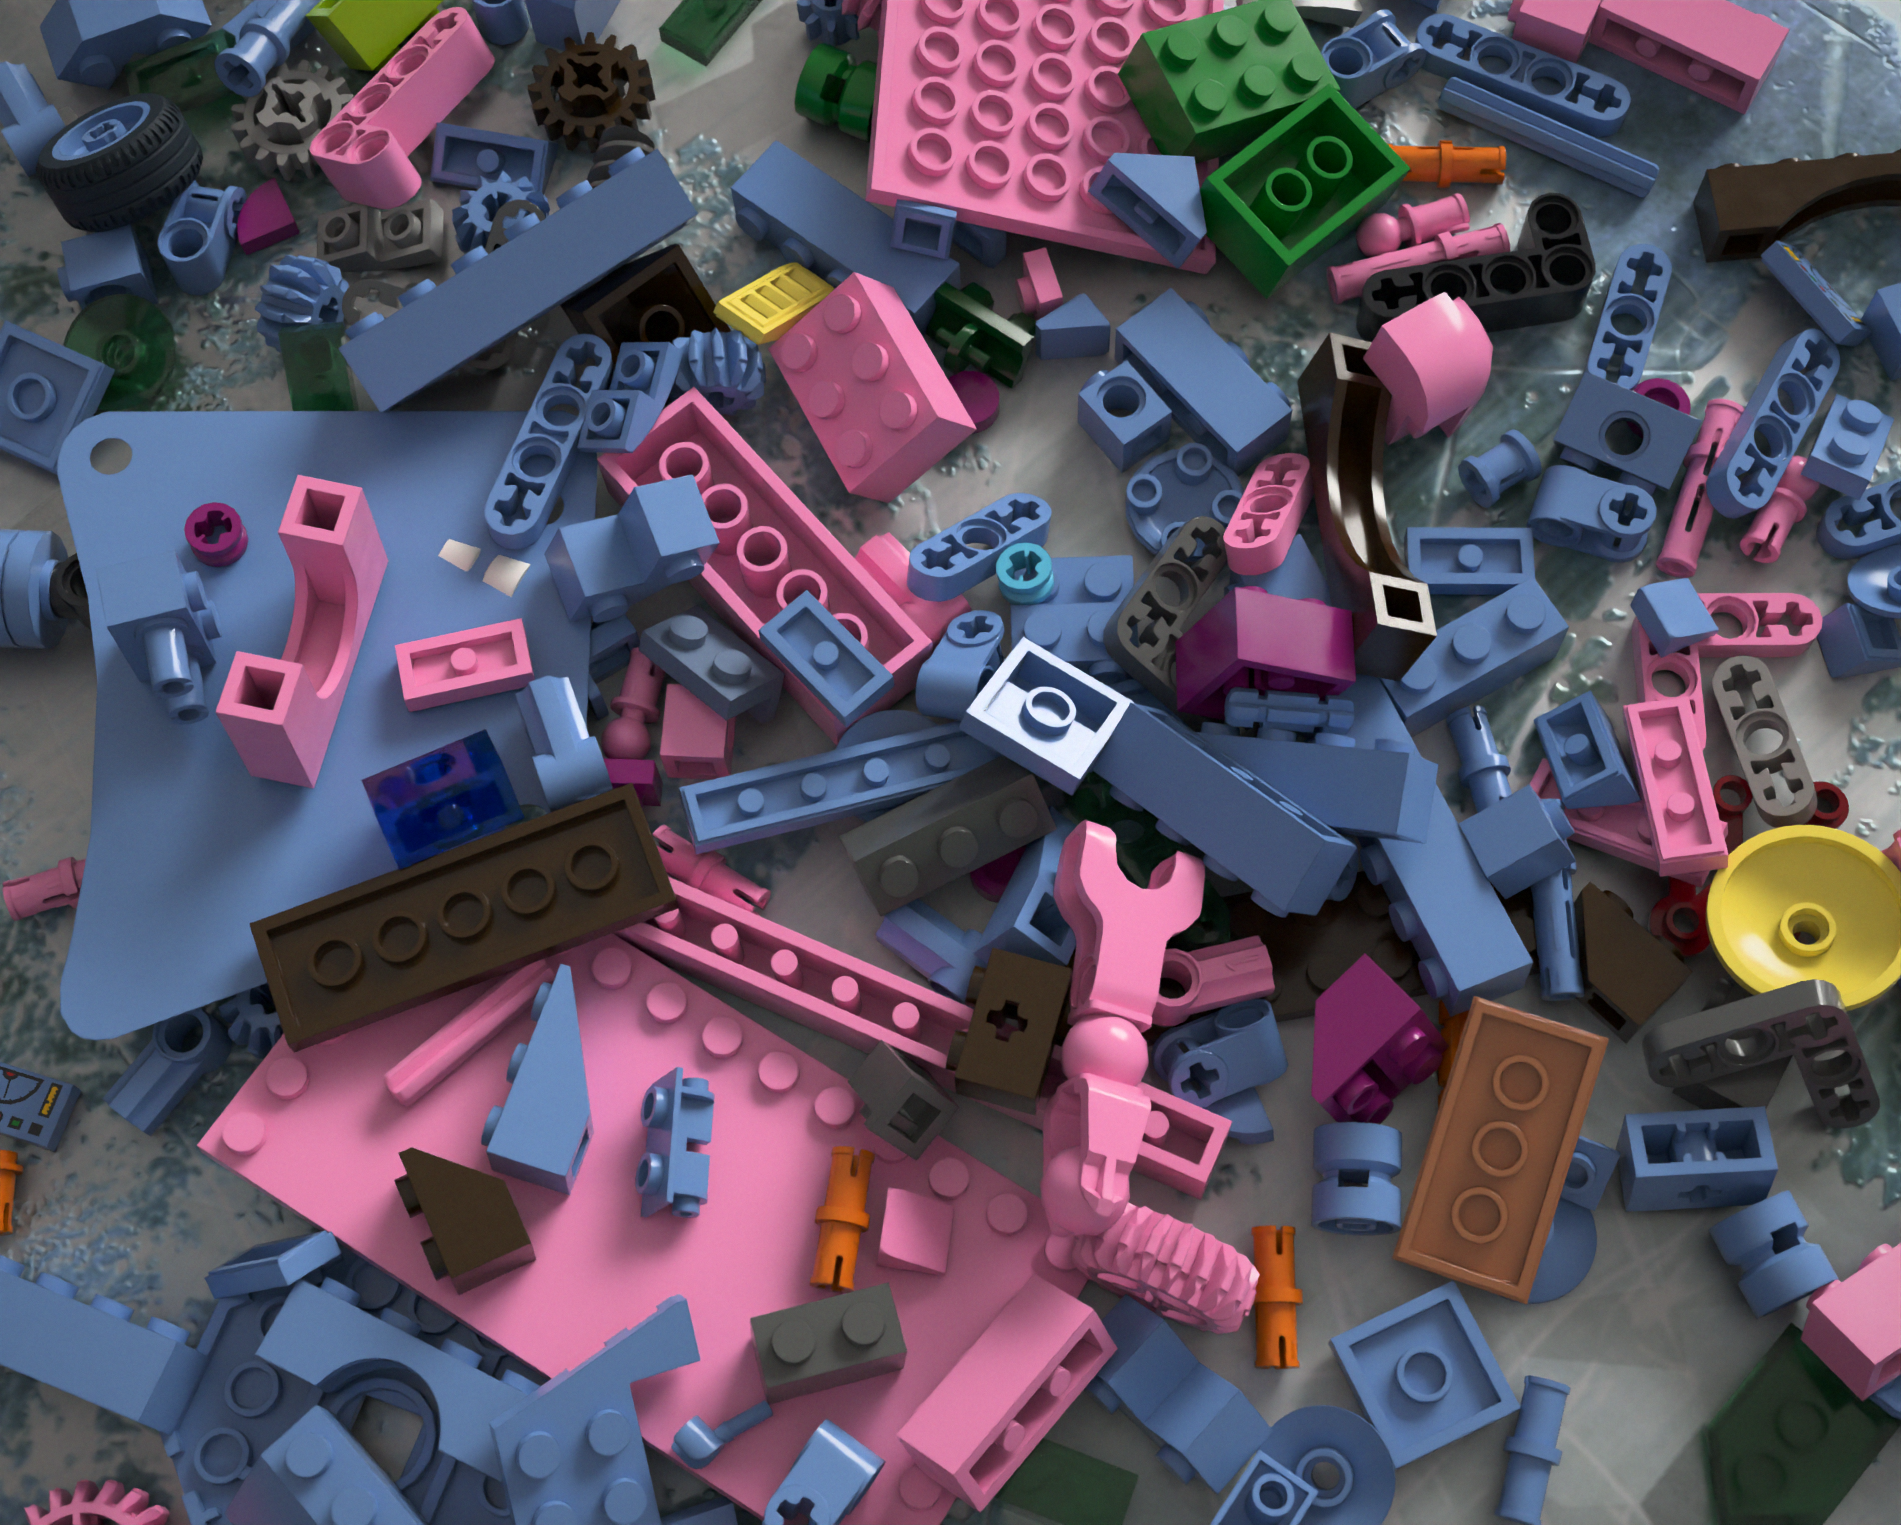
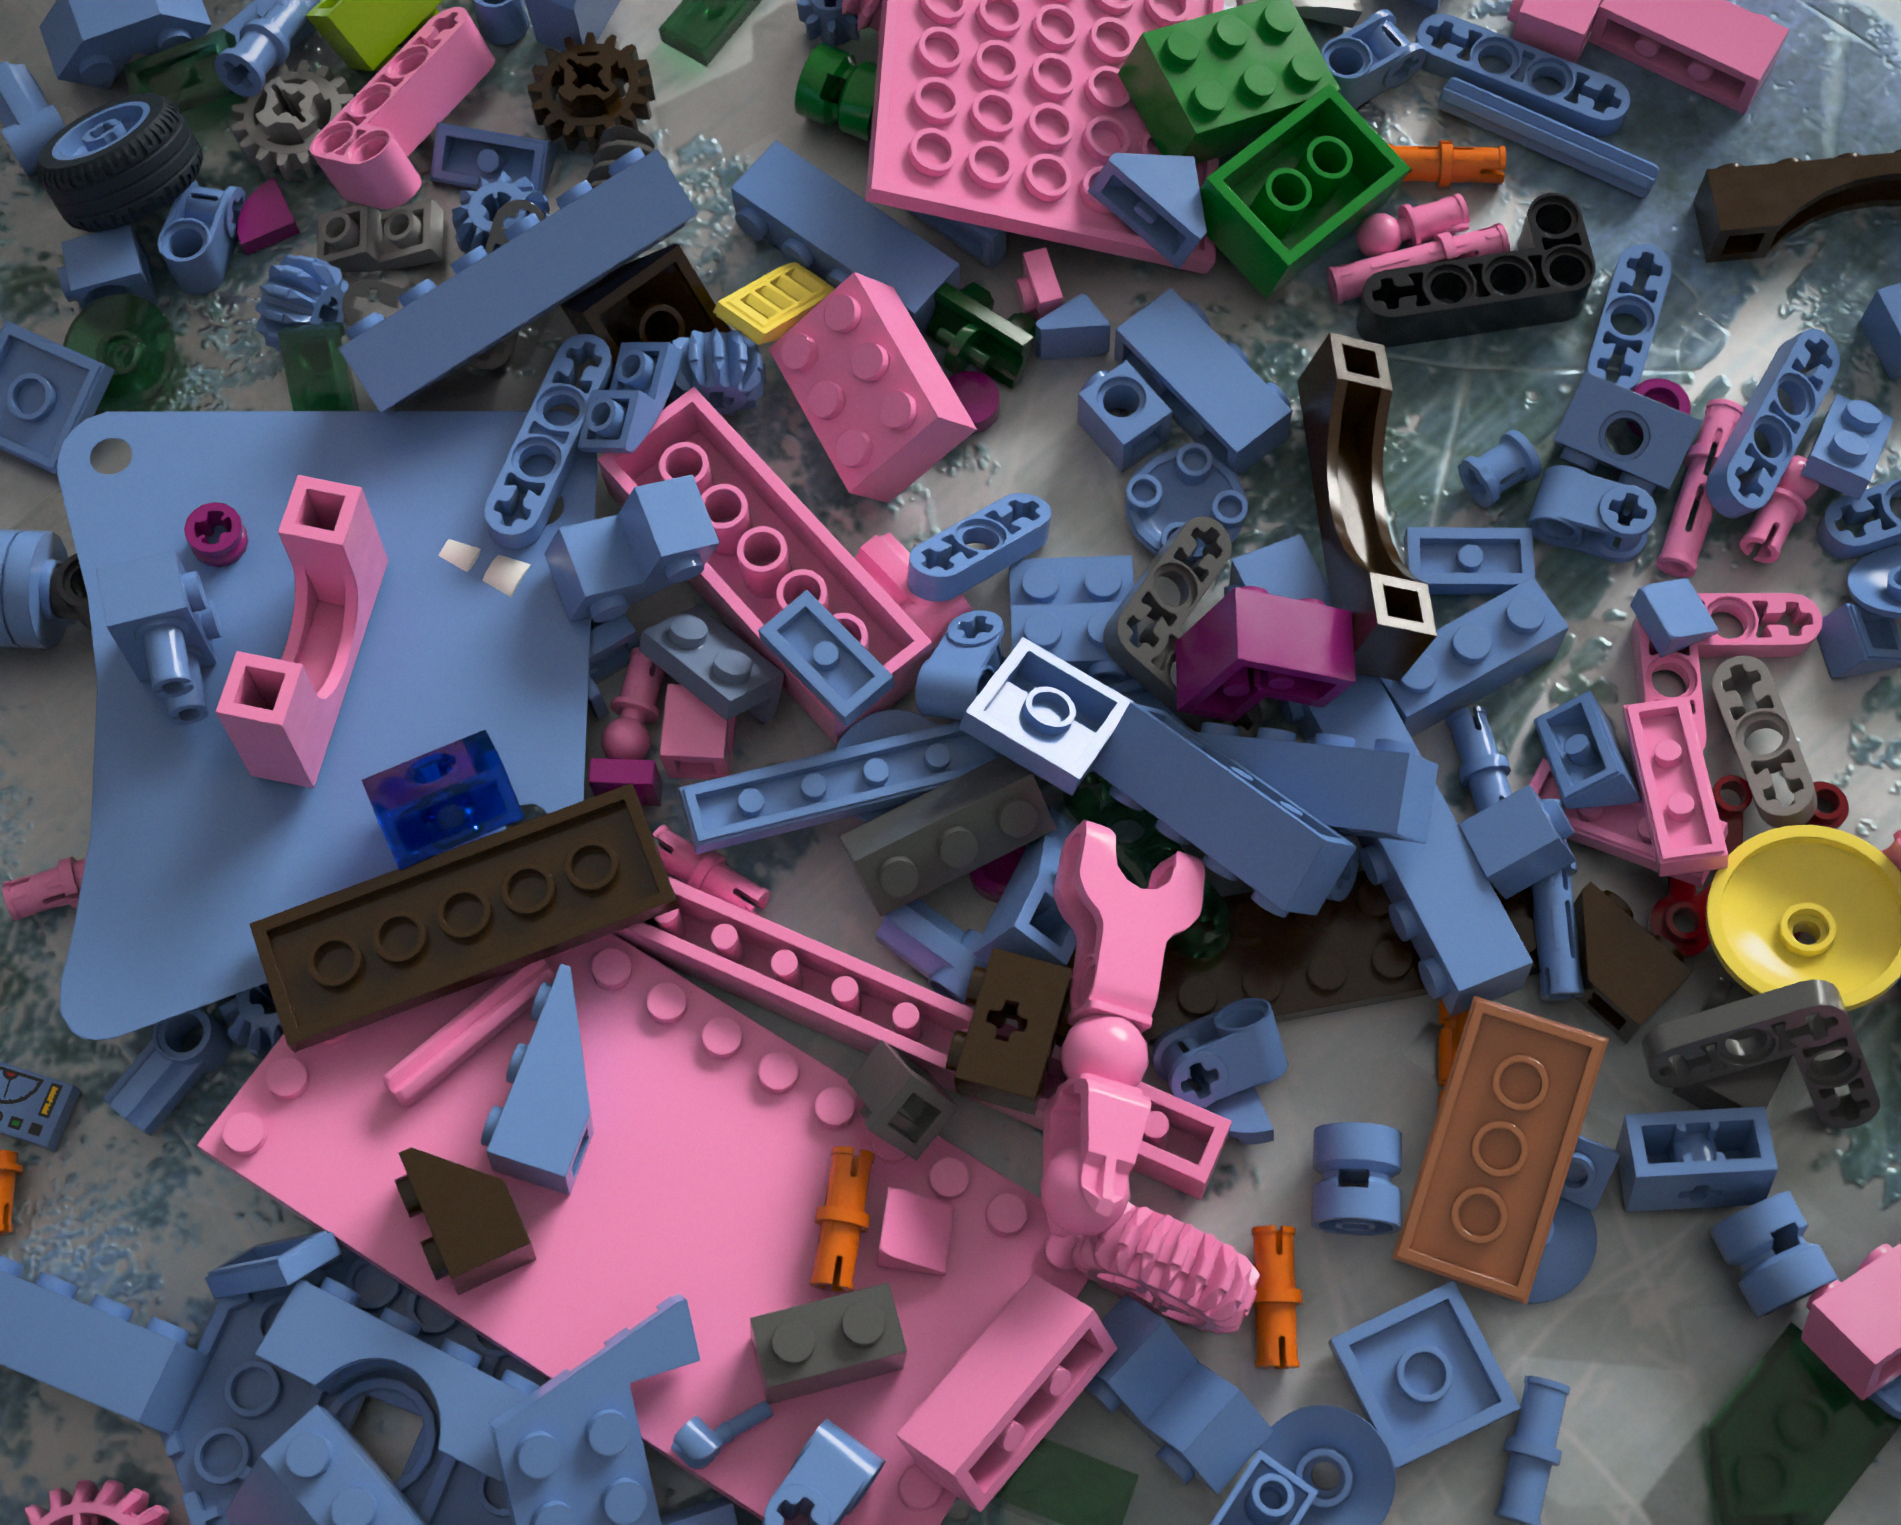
(464, 665): bright pink plate -> none
(565, 756): medium blue piece -> none
(667, 1173): medium blue hinge -> none
(923, 229): medium blue slope -> none
(1029, 557): medium azure bush -> none
(1214, 978): bright pink piece -> none
(1269, 514): bright pink beam -> none
(1289, 711): medium blue axle -> none
(1369, 1045): magenta slope -> none
(1432, 365): bright pink brick -> none
(1815, 294): medium blue tile -> none

